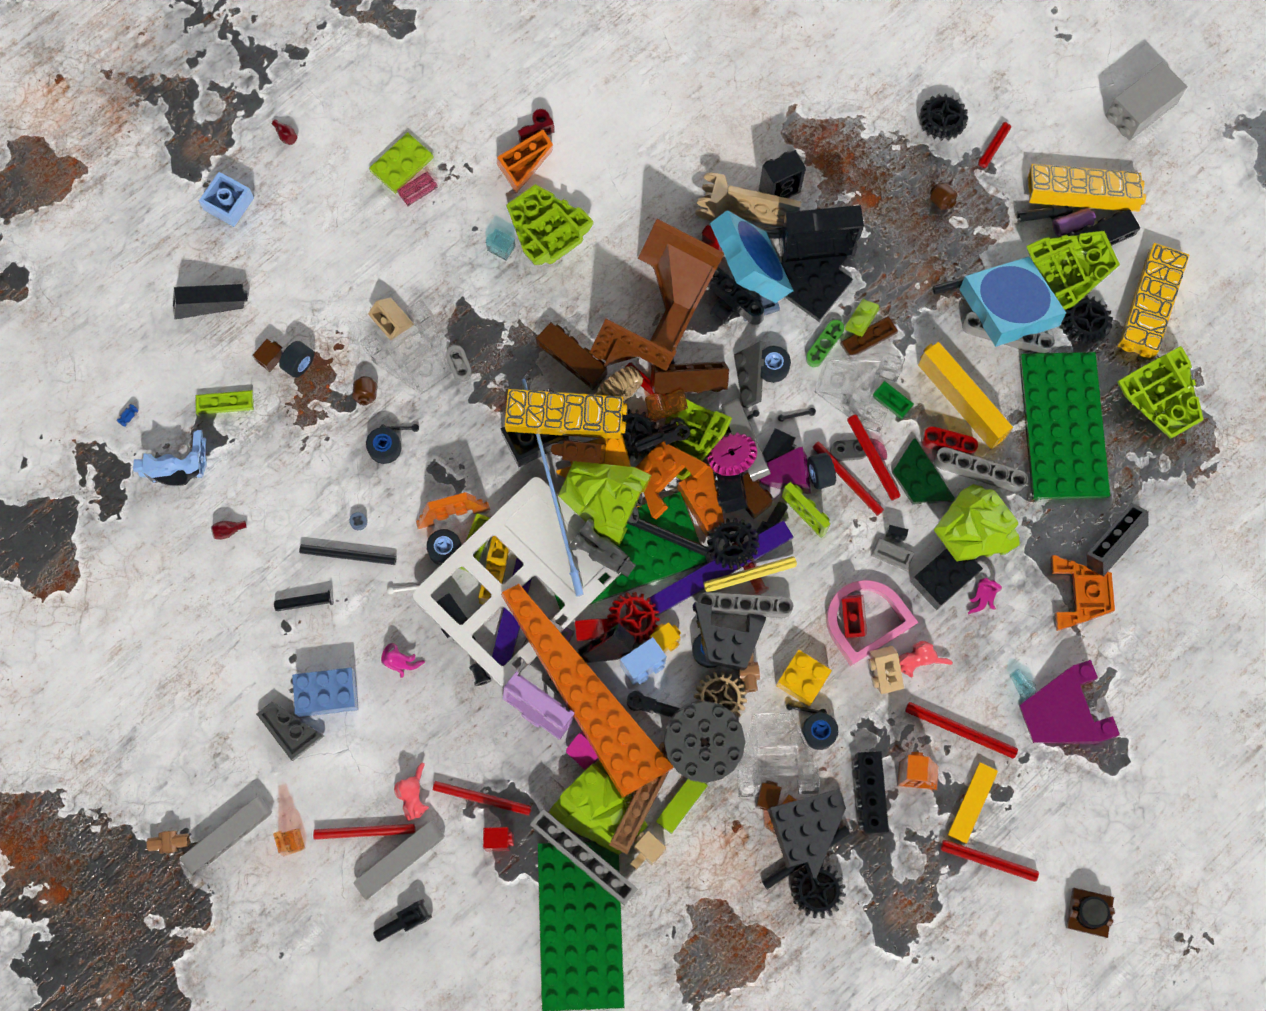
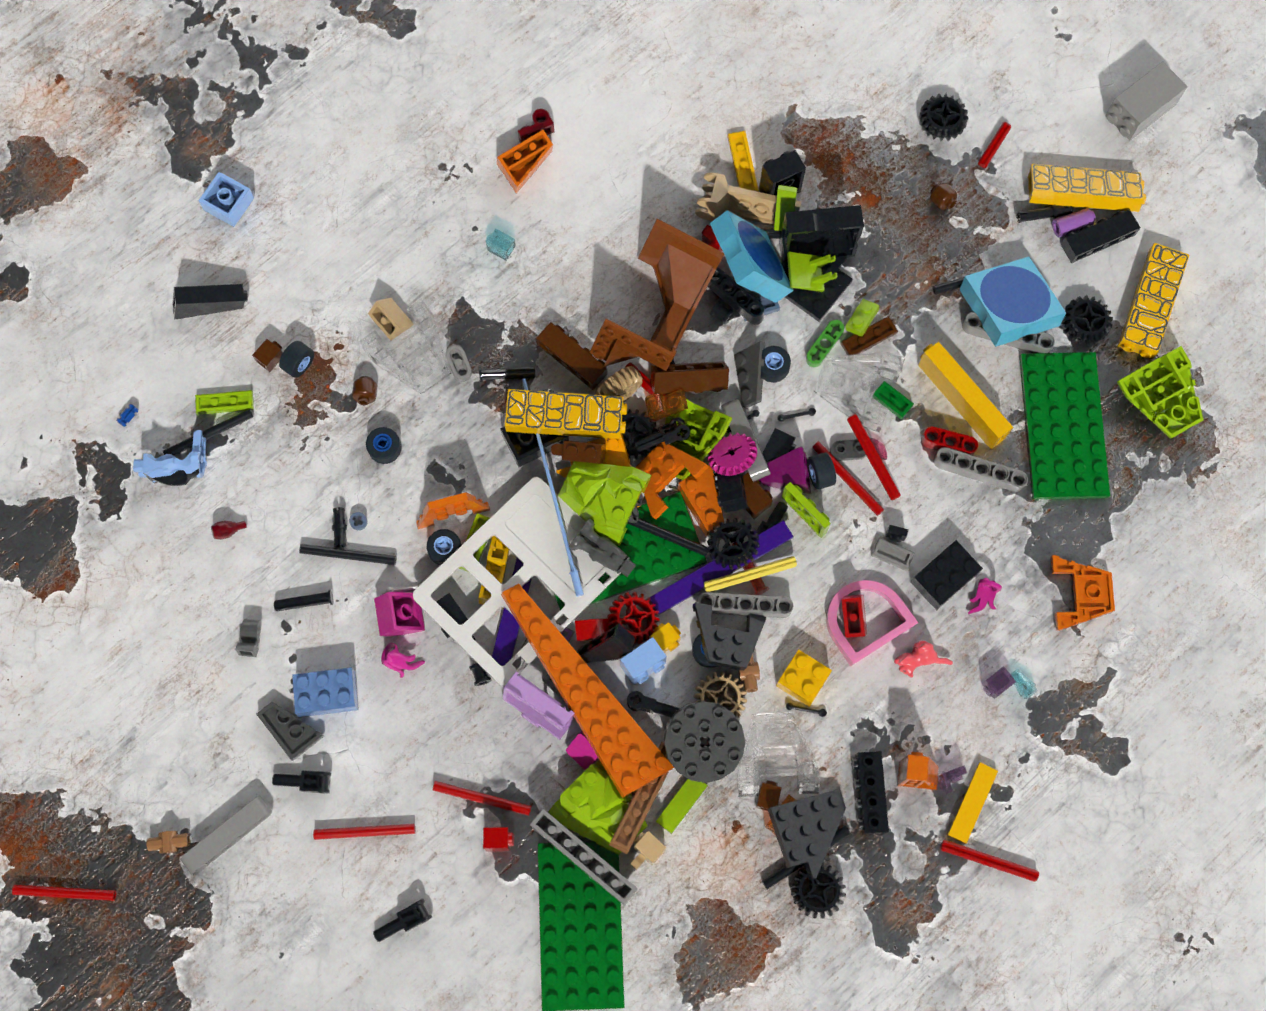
(61, 892): none -> red piece
(210, 432): none -> black piece
(249, 634): none -> dark grey leg
(285, 132): dark red piece -> none
(289, 842): clear orange plate -> none
(308, 781): none -> black connector
(339, 527): none -> black pin
(398, 614): none -> dark pink slope
(398, 860): light grey beam -> none
(401, 162): lime plate -> none
(408, 791): coral animal -> none
(414, 183): clear pink tile -> none
(415, 428): black hinge -> none
(506, 373): none -> black axle
(547, 225): lime wedge -> none
(742, 161): none -> yellow tile
(785, 203): none -> lime tile
(806, 271): none -> lime plate
(823, 725): black wheel -> none
(886, 670): tan brick -> none
(920, 478): dark green wing -> none
(953, 775): none -> clear purple bracket
(961, 730): red axle -> none
(978, 525): lime wedge -> none
(998, 683): none -> clear purple brick
(1061, 712): magenta wedge -> none
(1073, 264): lime wedge -> none
(1092, 912): piece -> none
(1117, 539): black brick -> none

